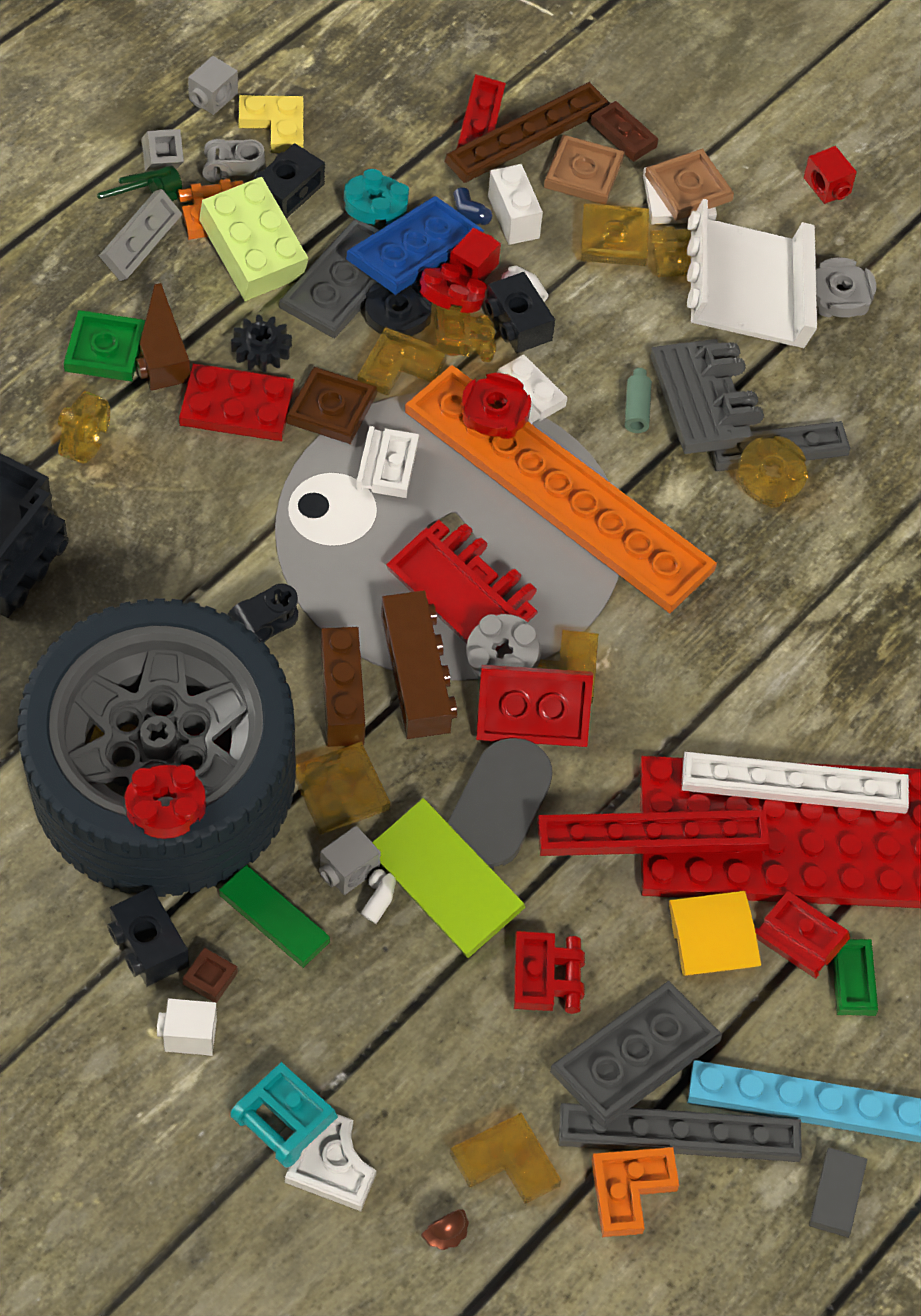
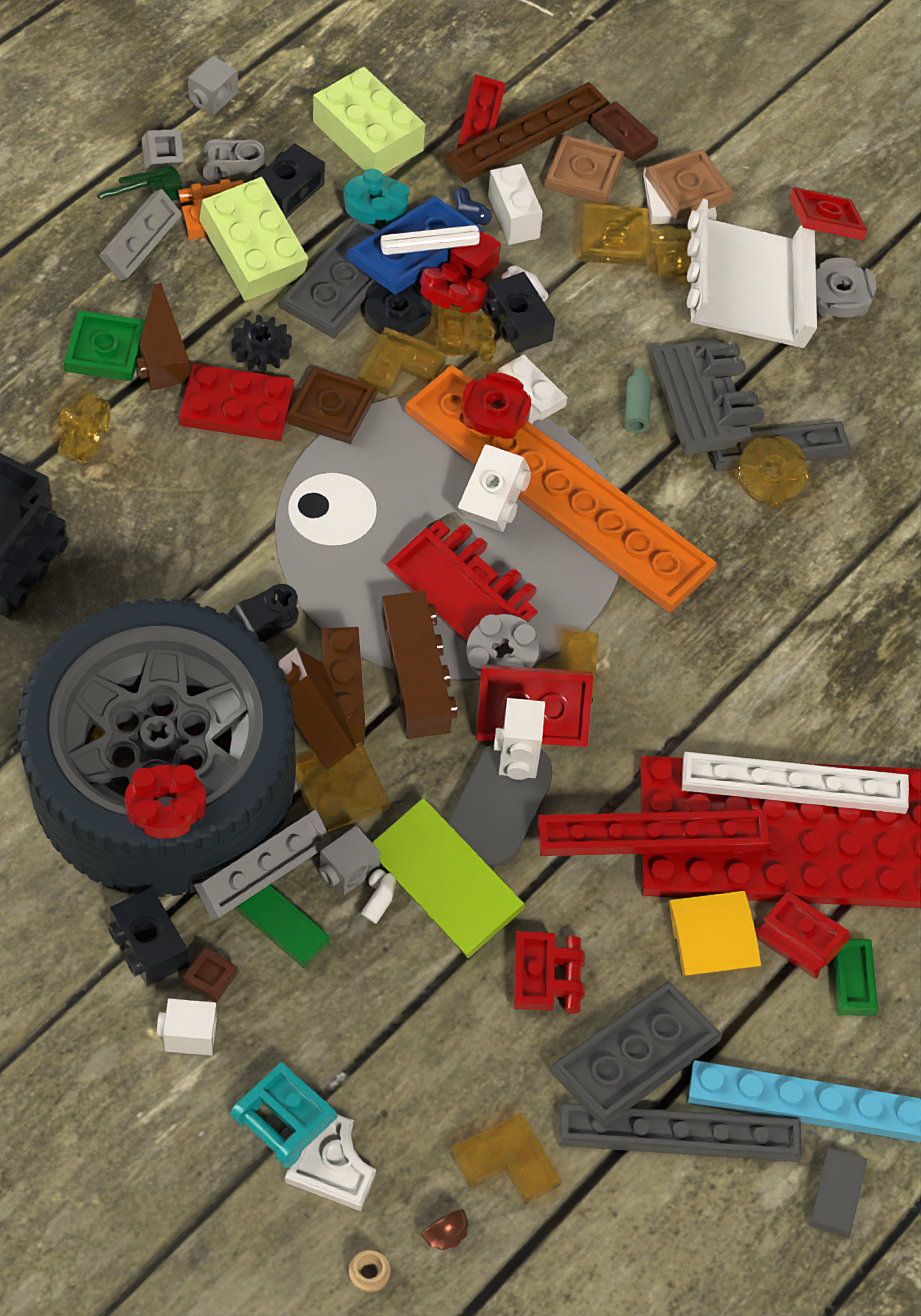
(263, 864): none -> light grey plate
(278, 113): light yellow plate -> none
(317, 708): none -> reddish brown slope
(368, 122): none -> yellowish green brick
(372, 1259): none -> tan plate
(387, 462): white plate -> none
(429, 240): none -> white axle
(495, 488): none -> white brick
(520, 738): none -> white brick
(622, 1179): orange plate -> none
(827, 213): none -> red tile
(830, 174): red brick -> none

